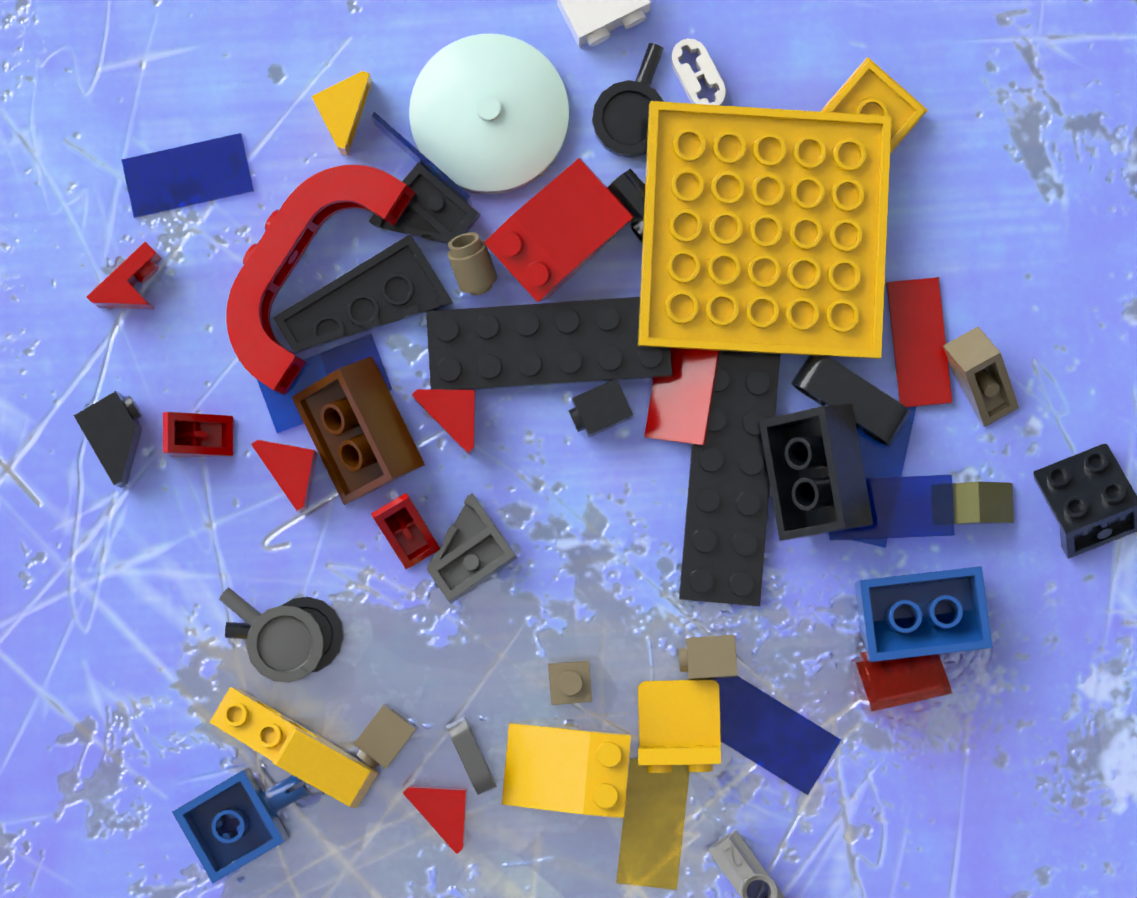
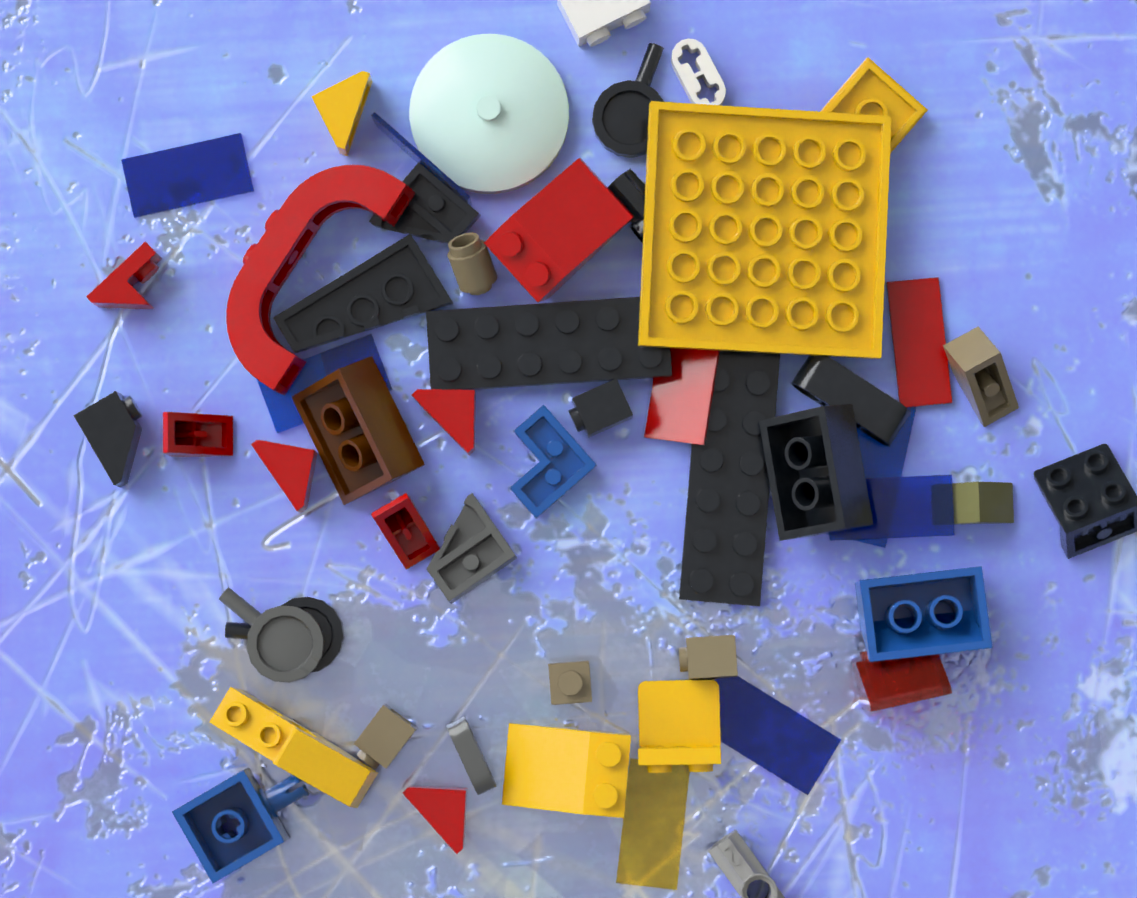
(559, 466): none -> blue plate

